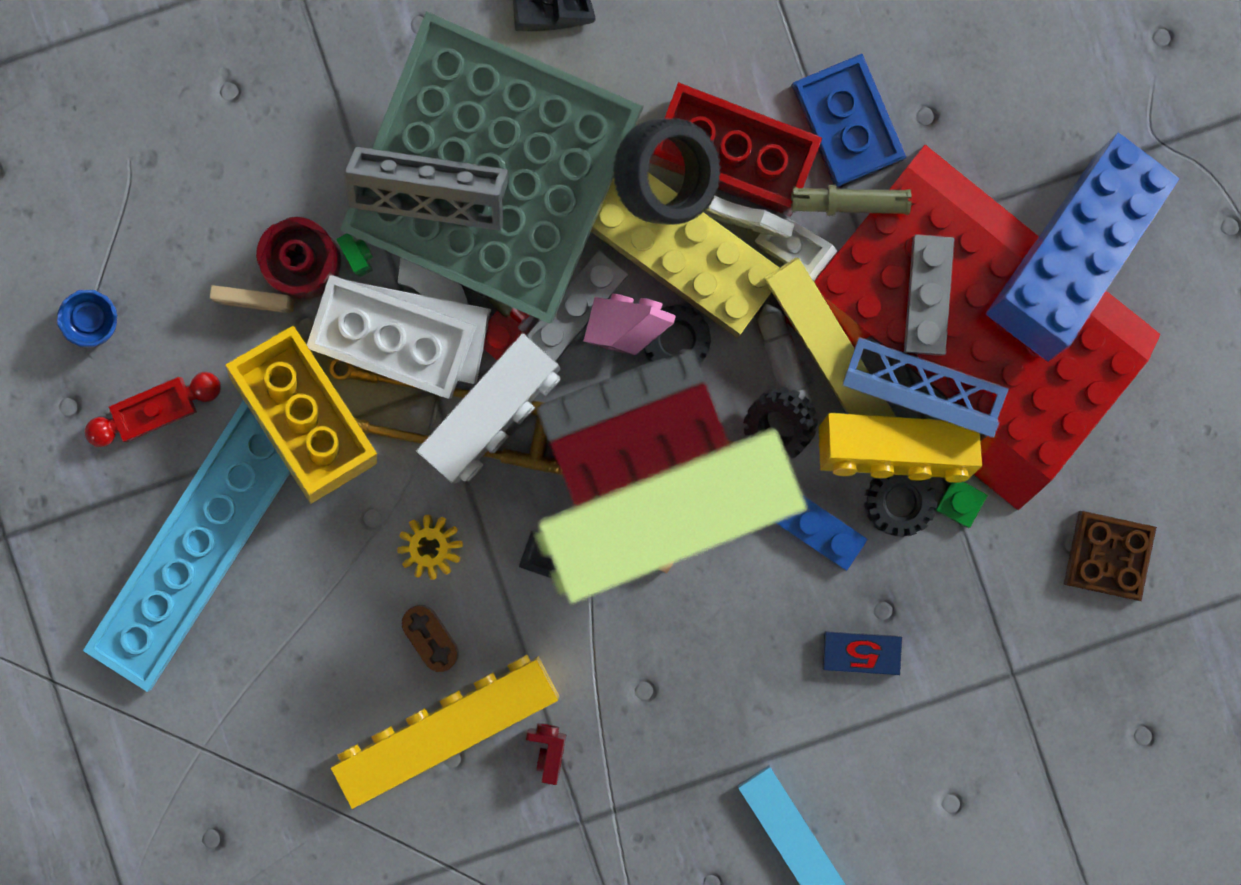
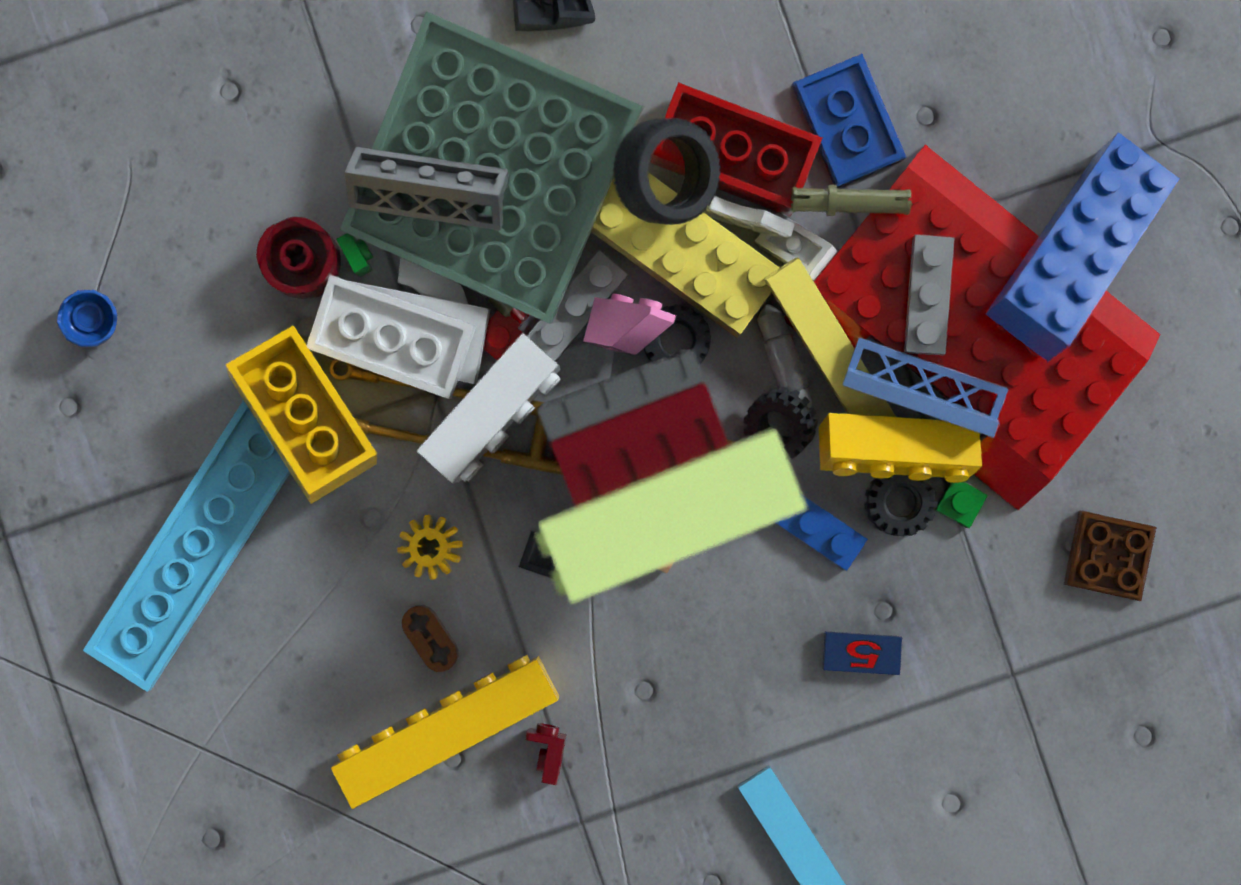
(152, 409): red plate -> none
(252, 299): tan tile -> none

